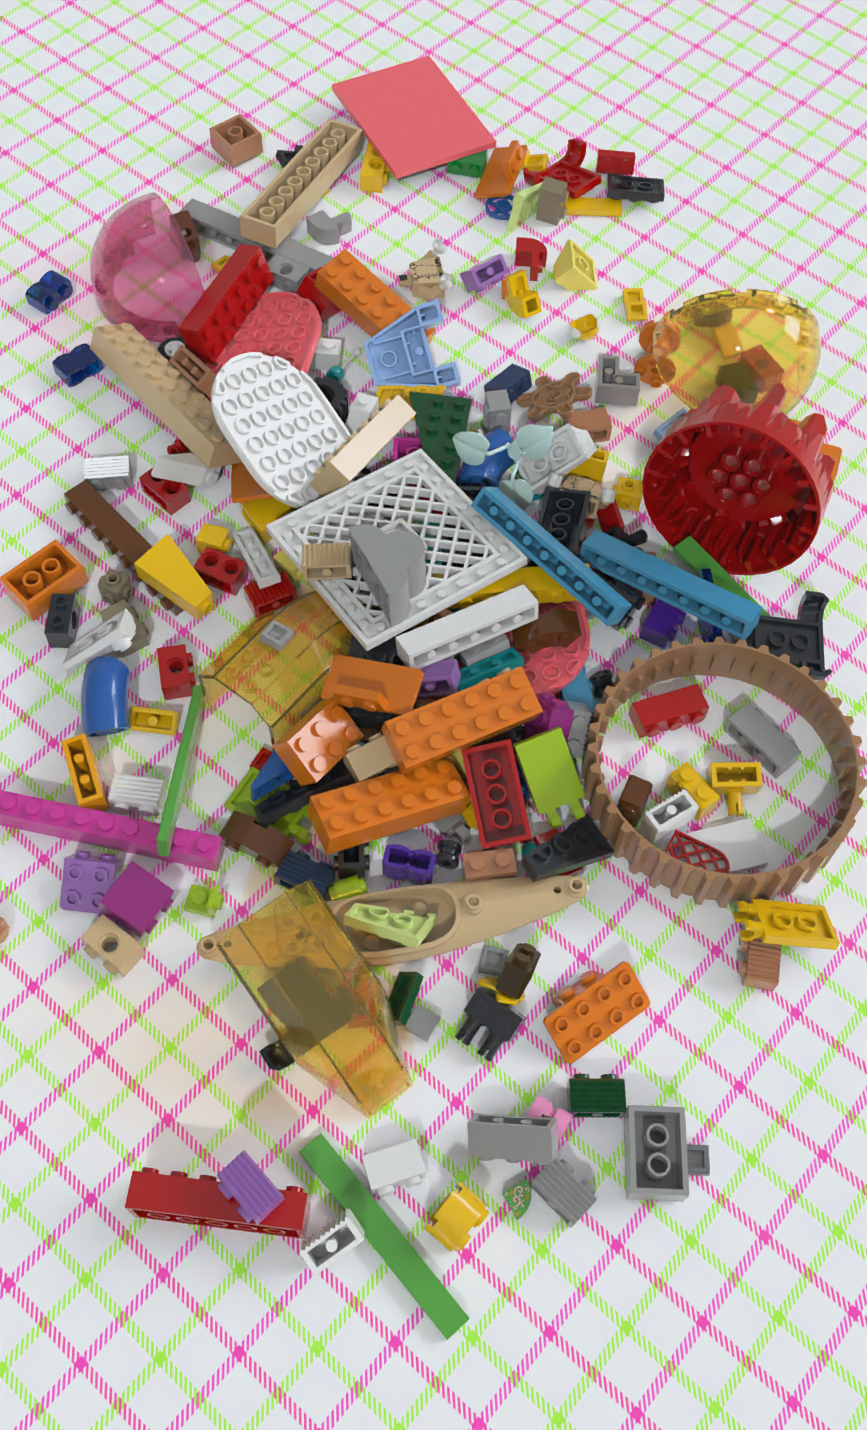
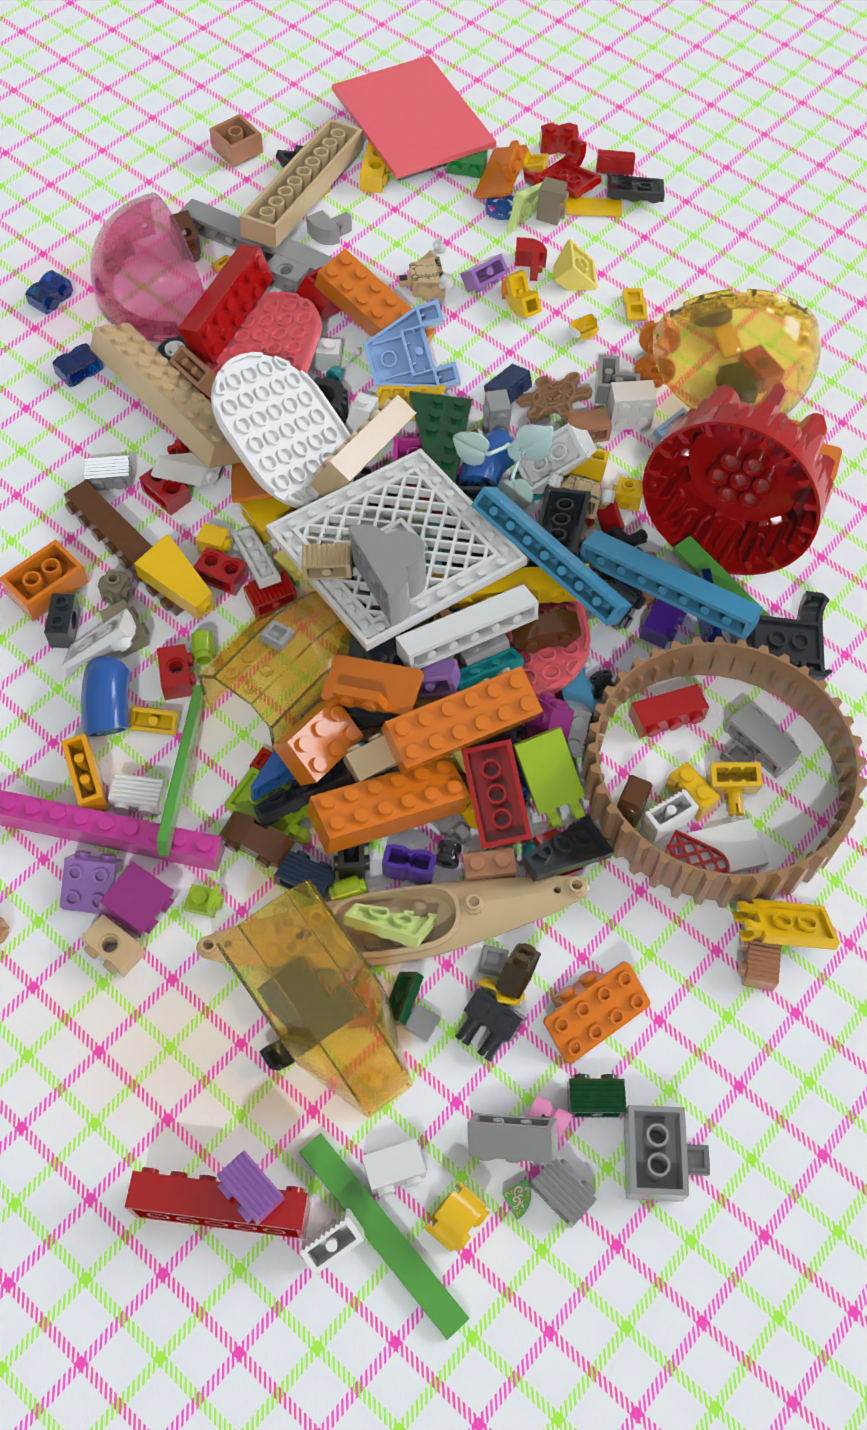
(202, 646): none -> lime brick
(555, 137): none -> red brick
(631, 404): none -> white brick
(737, 753): none -> light grey tile

